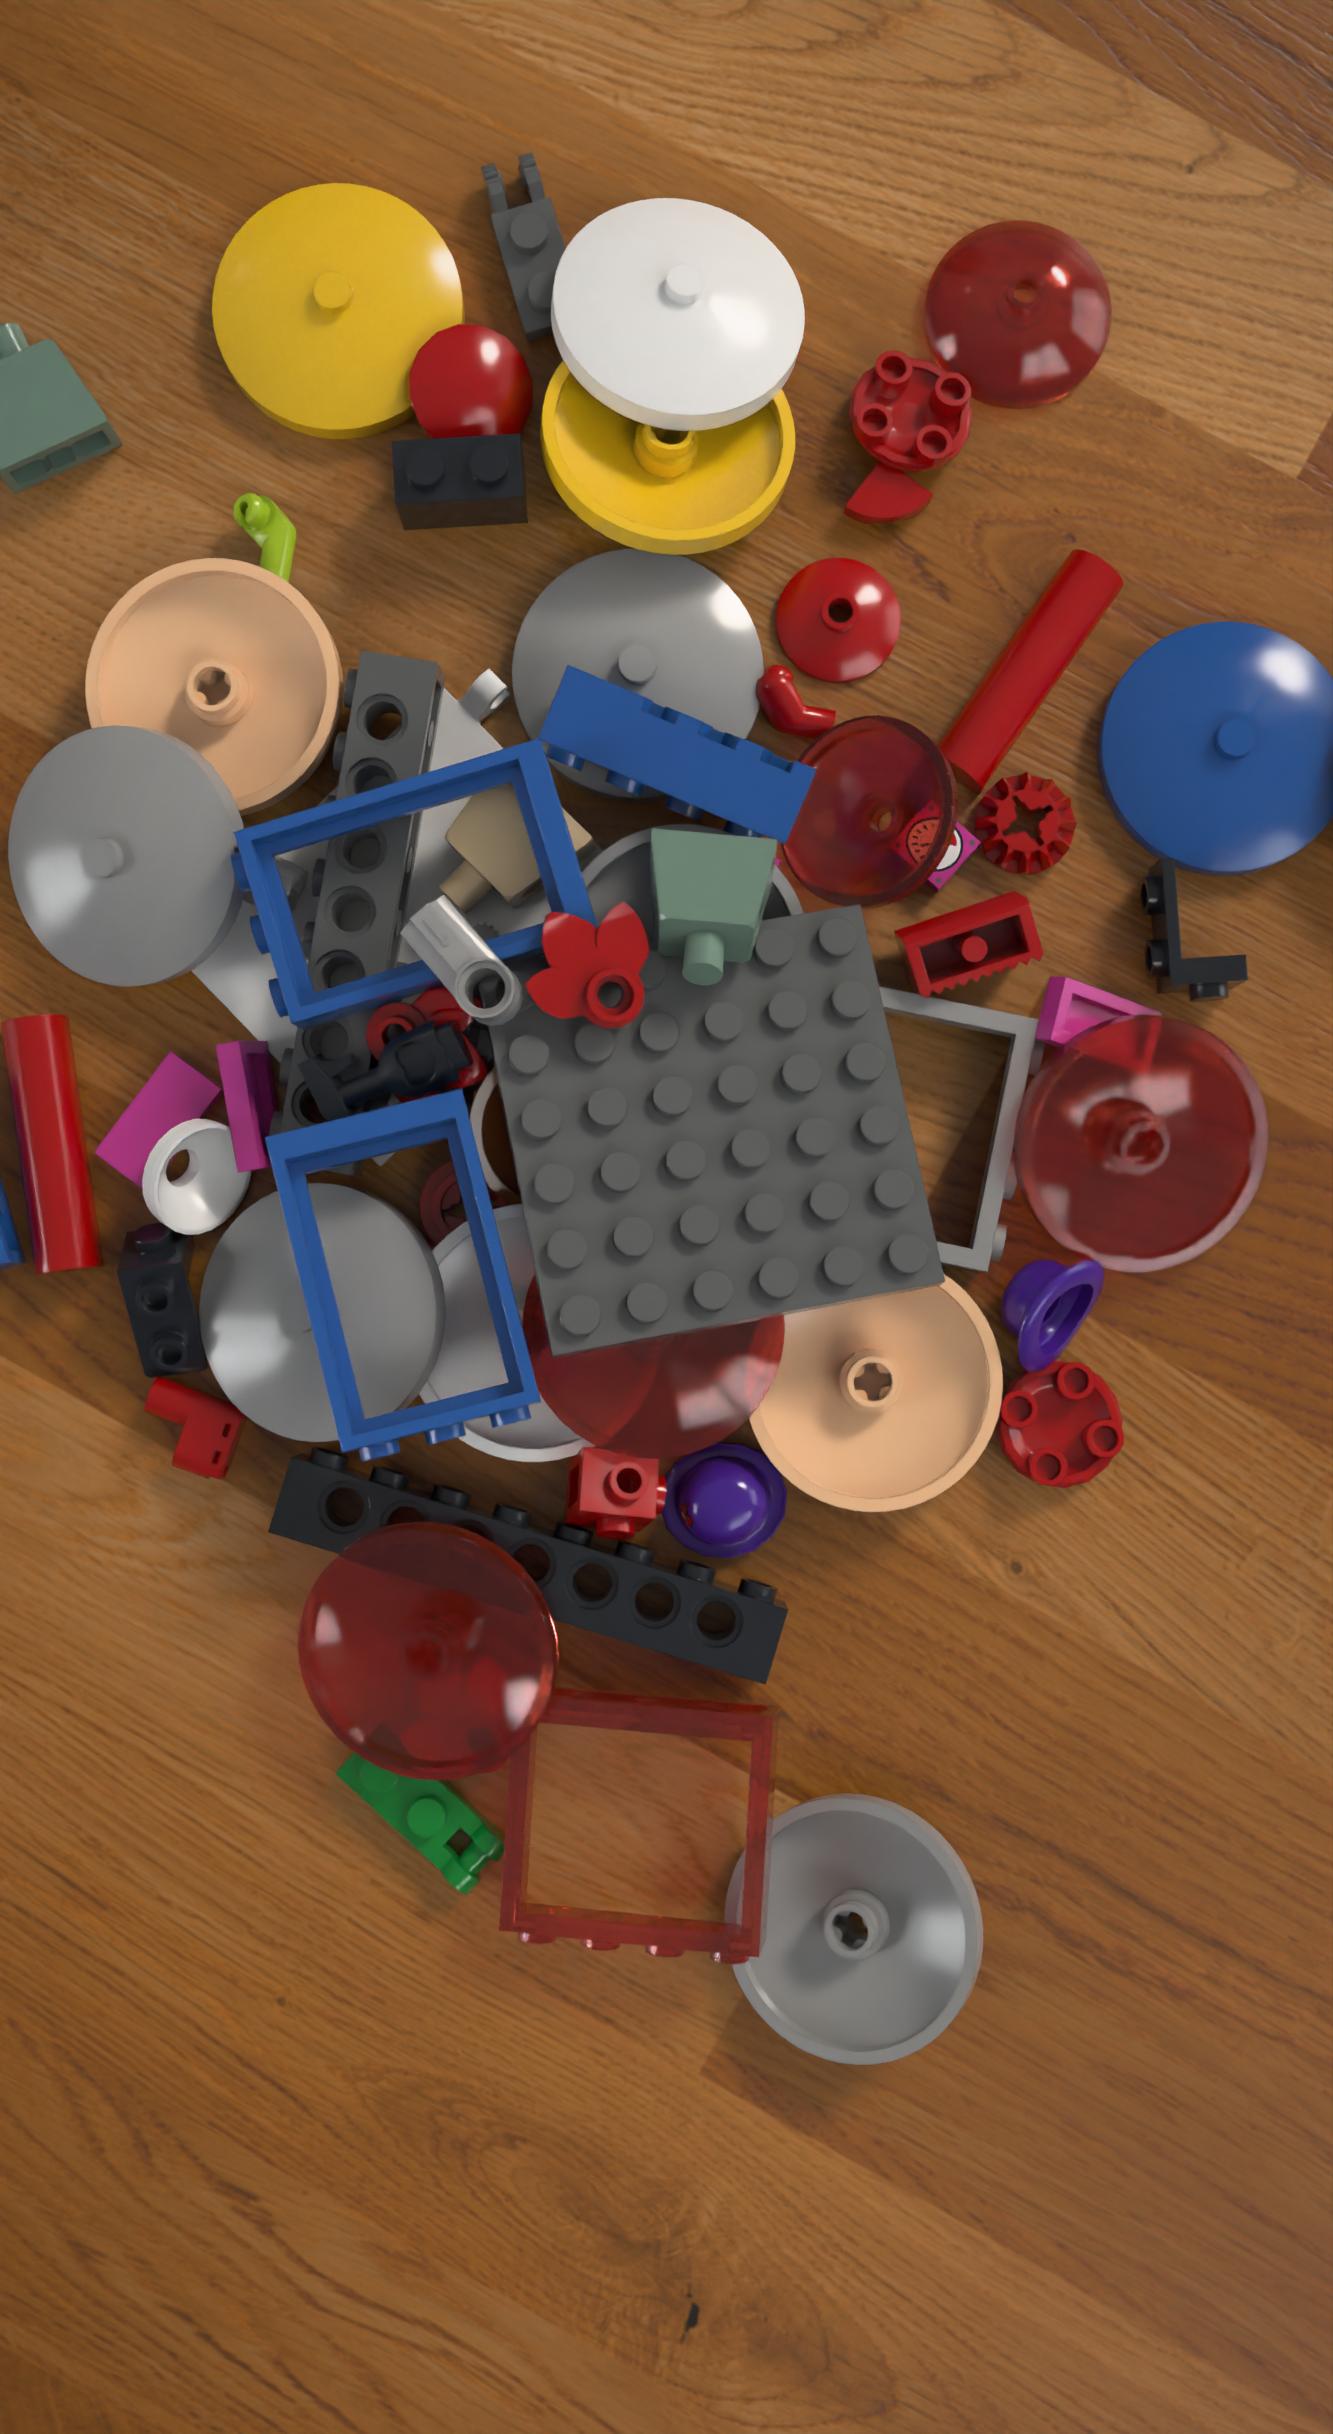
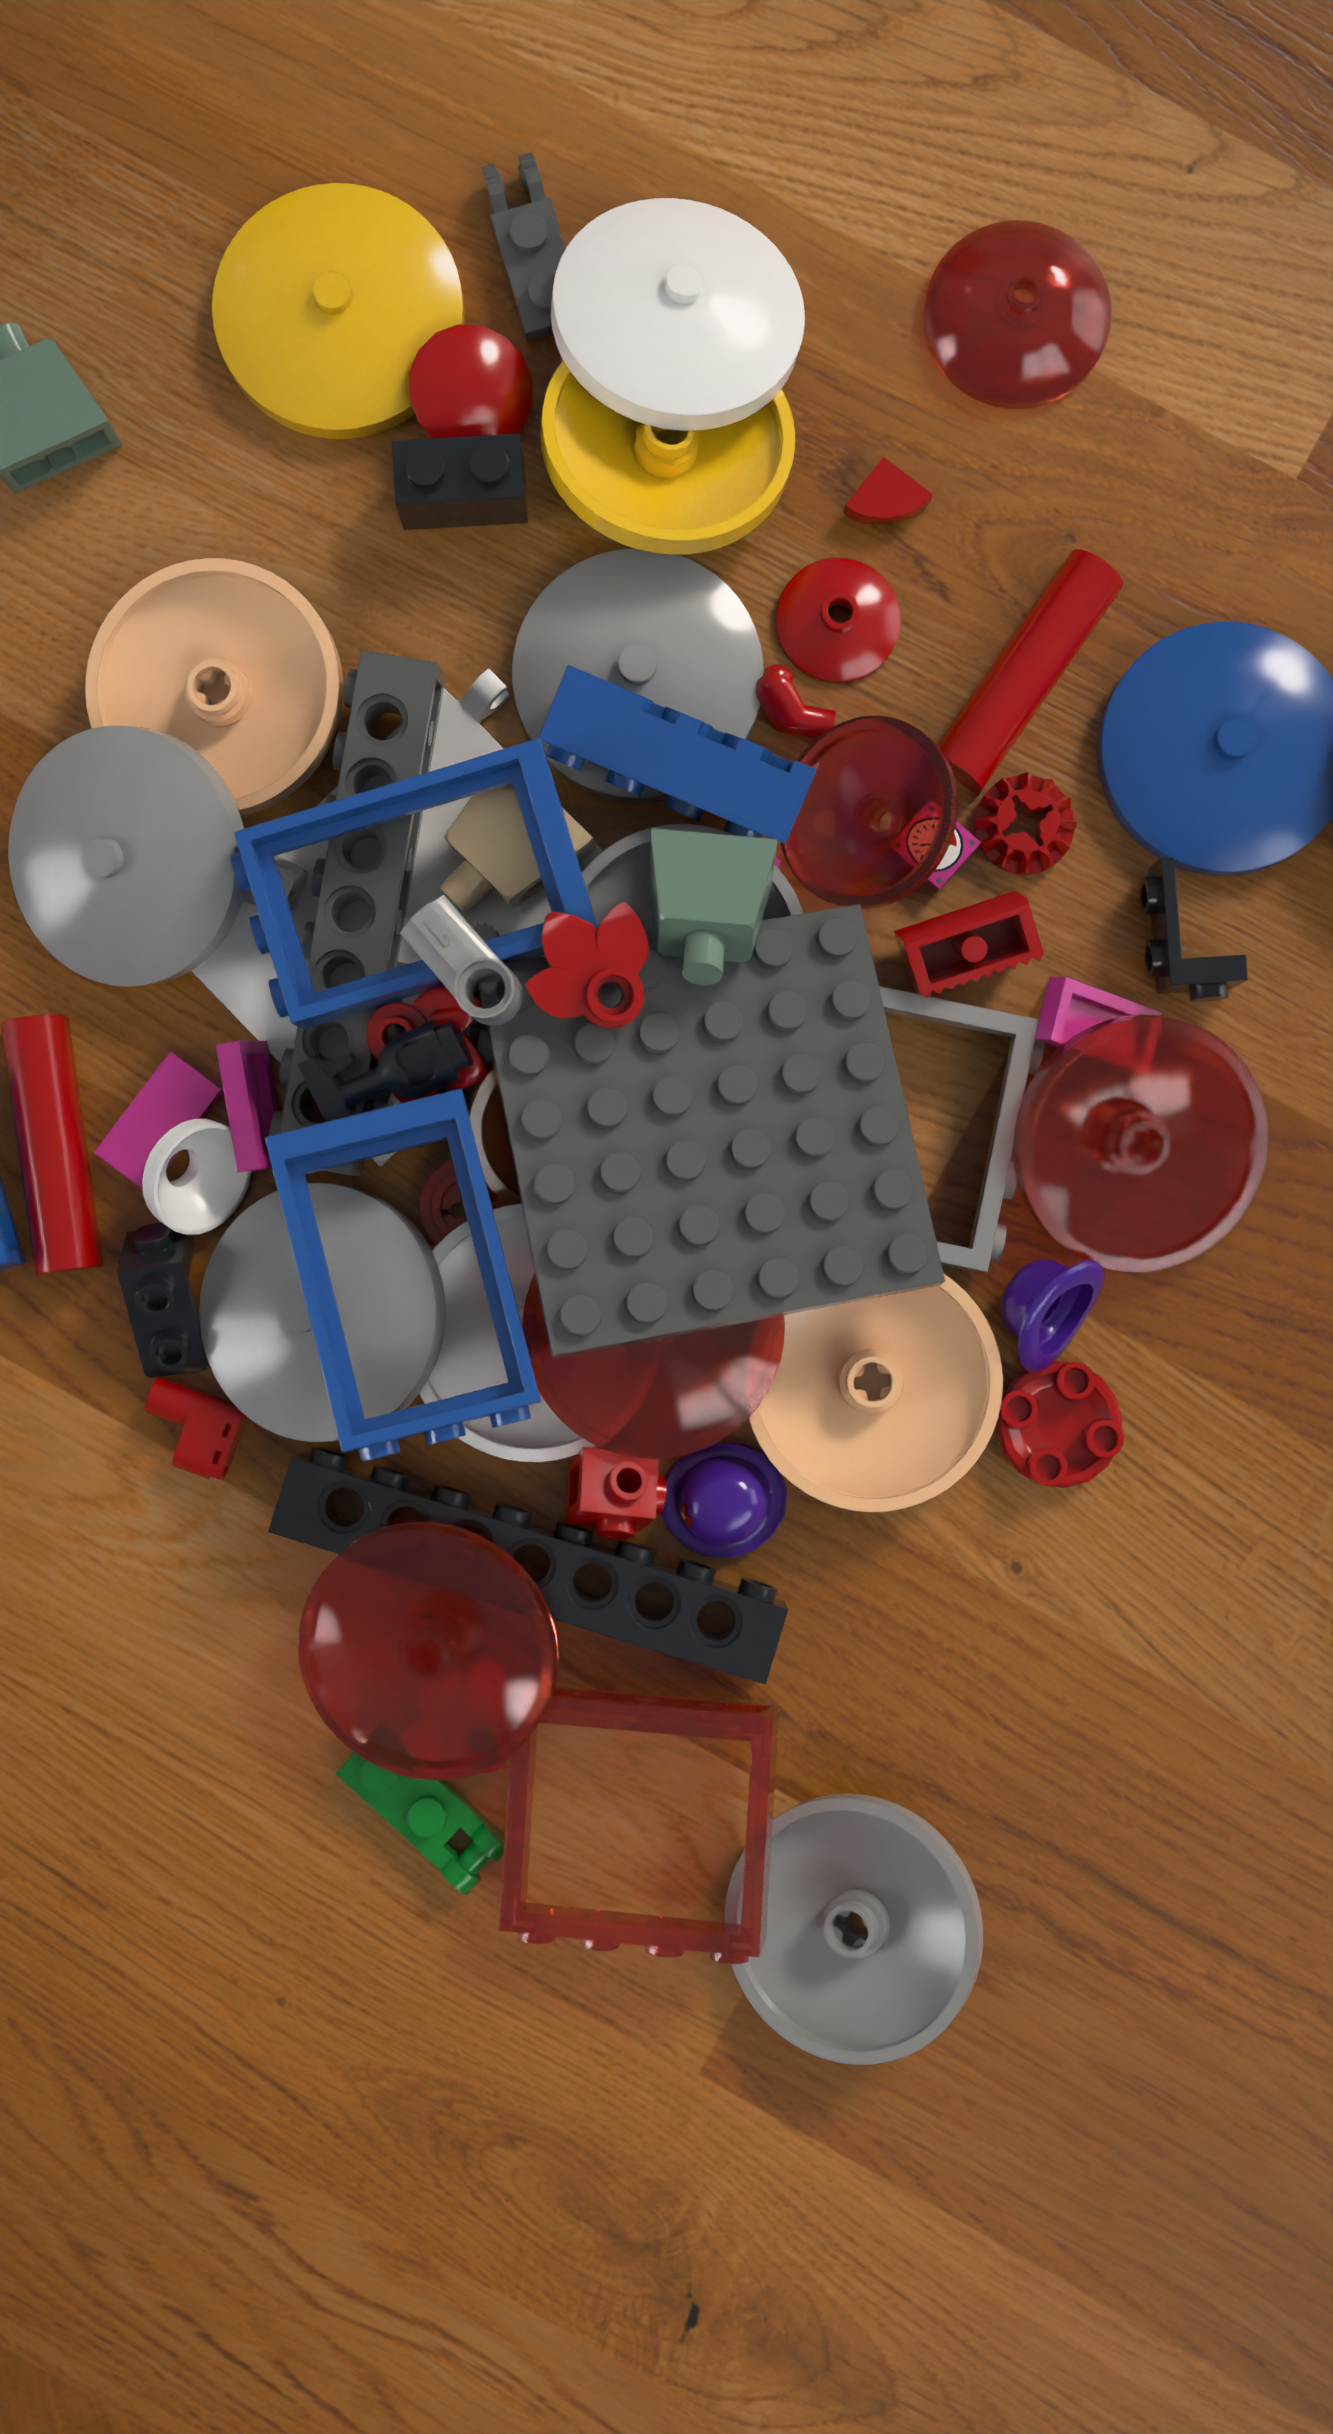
(270, 530): lime arm -> none
(911, 412): red dish -> none

